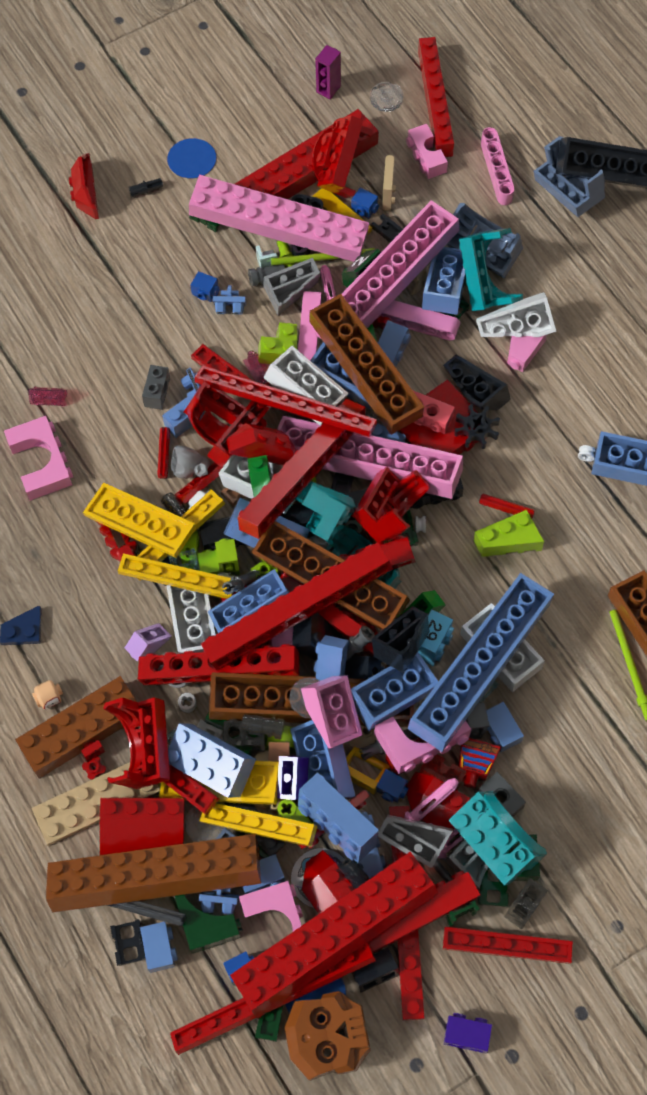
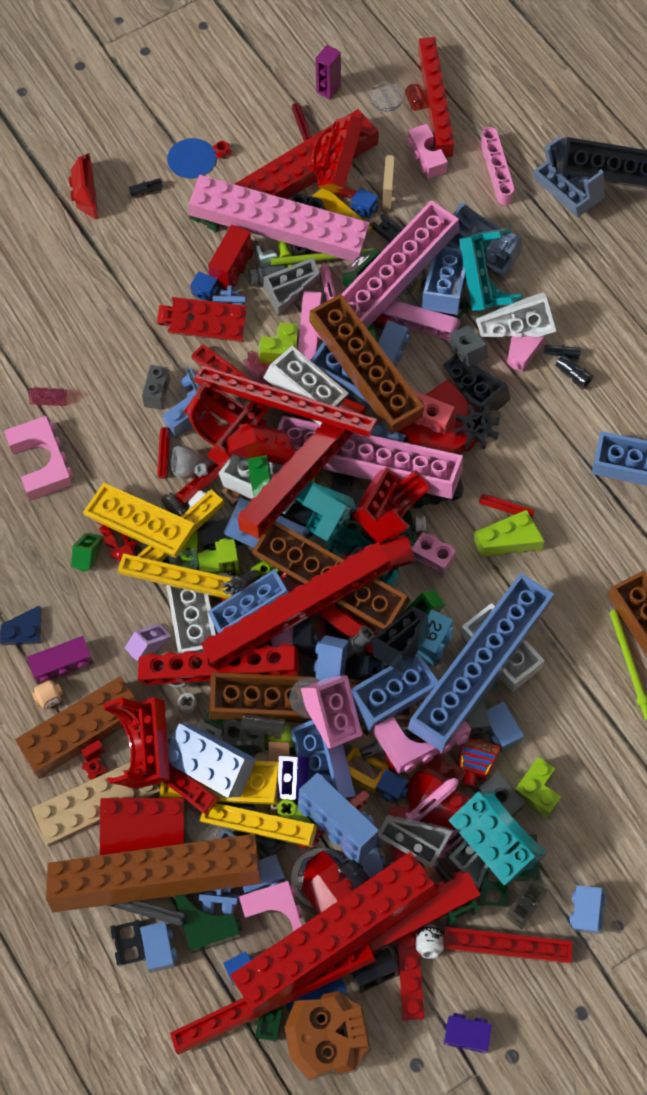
(60, 660): none -> magenta brick
(86, 552): none -> green slope
(210, 319): none -> red hinge
(222, 149): none -> red plate
(231, 257): none -> red brick
(301, 121): none -> dark red axle
(415, 97): none -> clear red brick
(429, 941): none -> white head
(430, 557): none -> bright pink brick
(468, 346): none -> dark grey brick
(534, 791): none -> lime brick
(570, 352): none -> black axle
(571, 369): none -> black axle
(586, 453): white bush -> none
(588, 909): none -> medium blue brick

